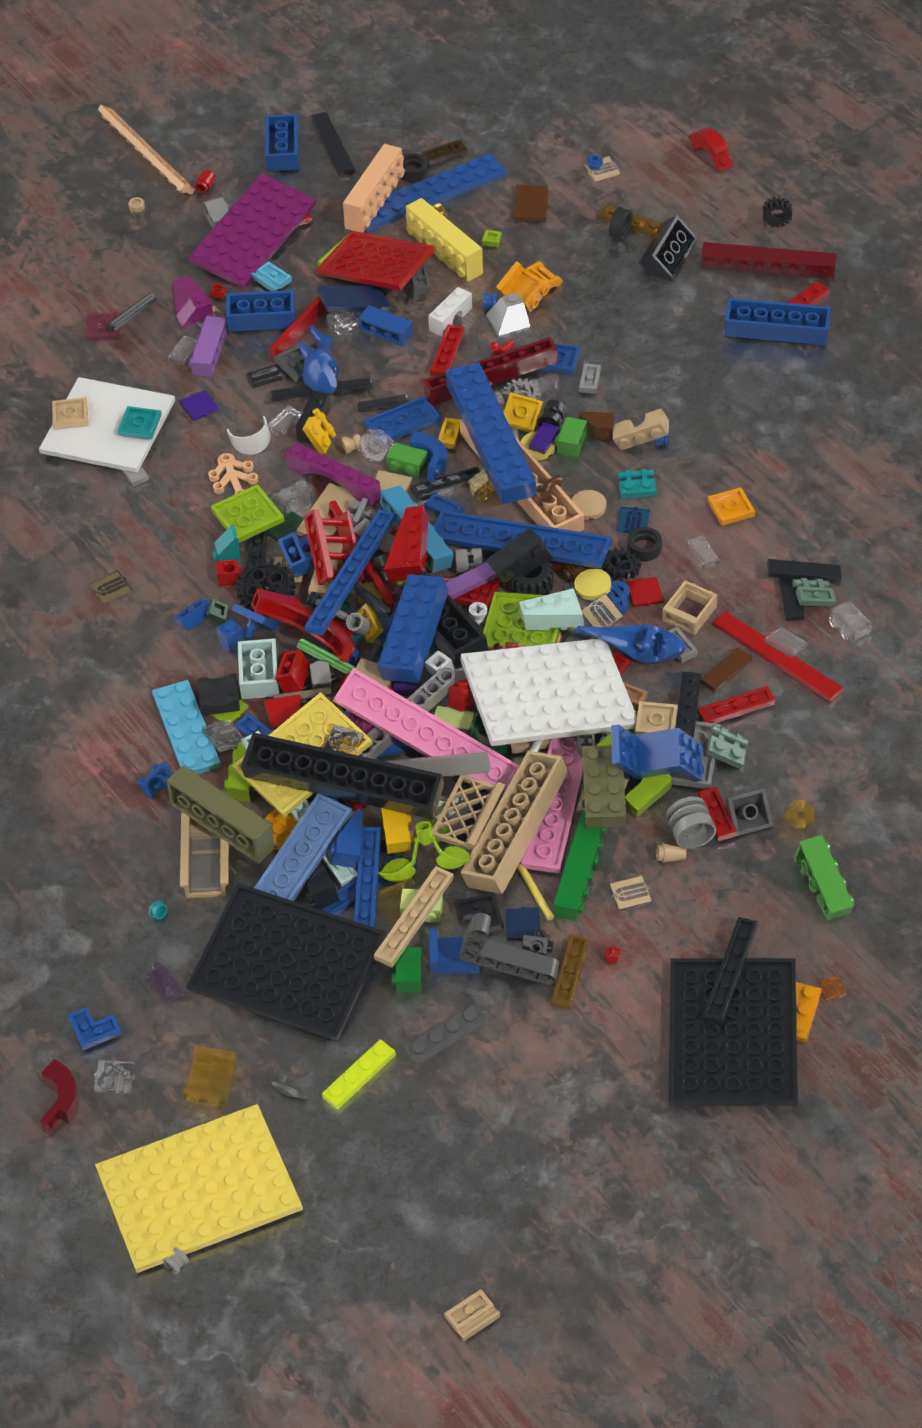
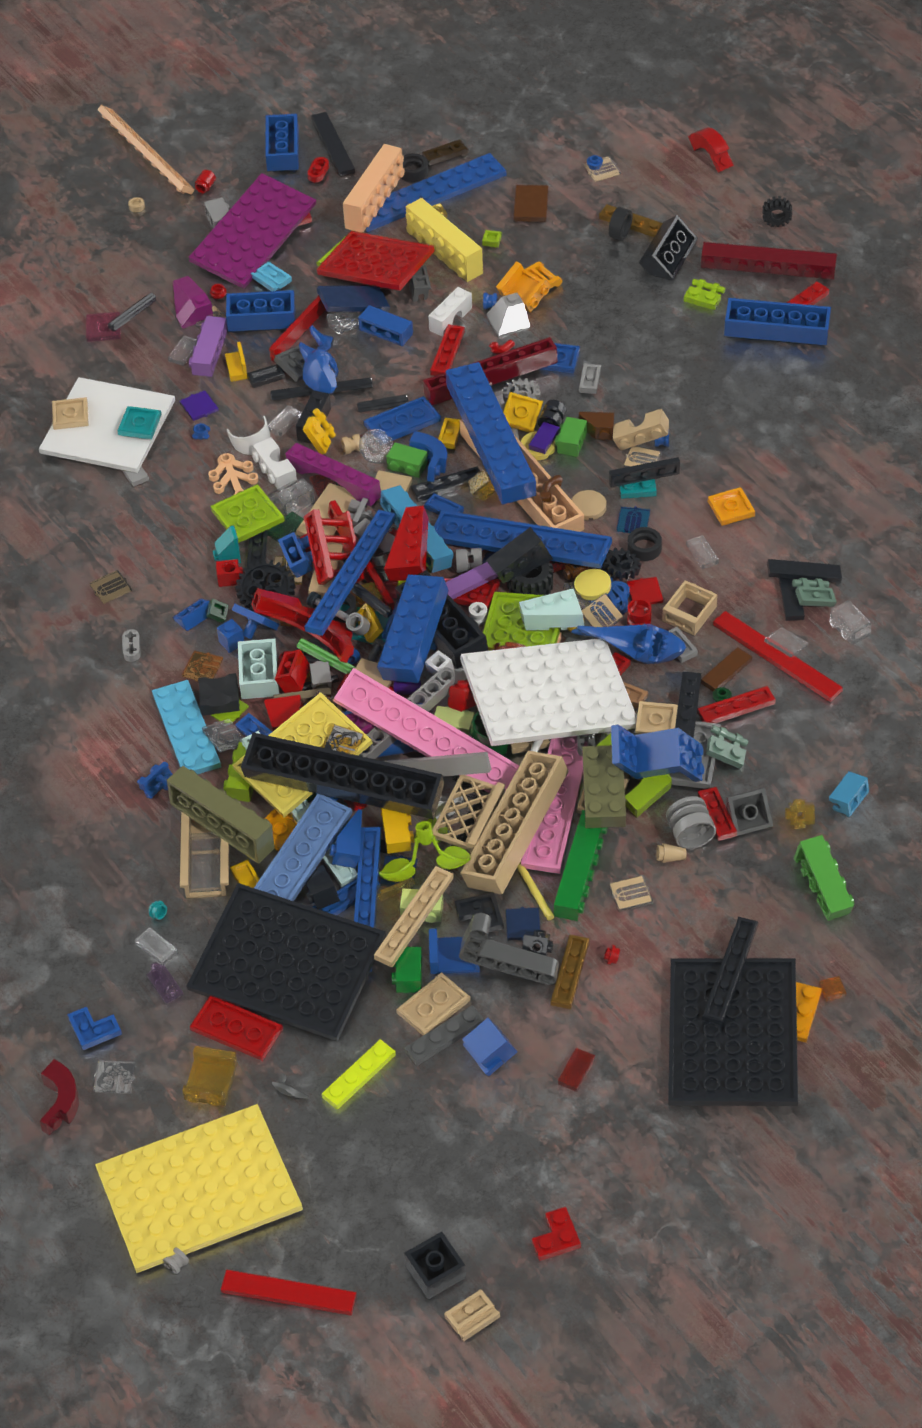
(127, 646): none -> light grey beam
(156, 946): none -> clear tile
(201, 431): none -> blue plate
(202, 665): none -> clear orange piece
(236, 364): none -> yellow panel
(236, 1027): none -> red tile
(245, 874): none -> yellow tile
(267, 455): none -> white arch
(288, 1292): none -> red tile
(318, 169): none -> red plate
(433, 1004): none -> tan tile
(435, 1265): none -> black brick
(489, 1046): none -> blue plate
(560, 1239): none -> red plate
(576, 1070): none -> clear red tile
(639, 612): none -> red wheel
(640, 455): none -> piece
(644, 472): none -> black tile
(704, 298): none -> lime plate
(721, 694): none -> dark green plate
(849, 793): none -> dark azure hinge

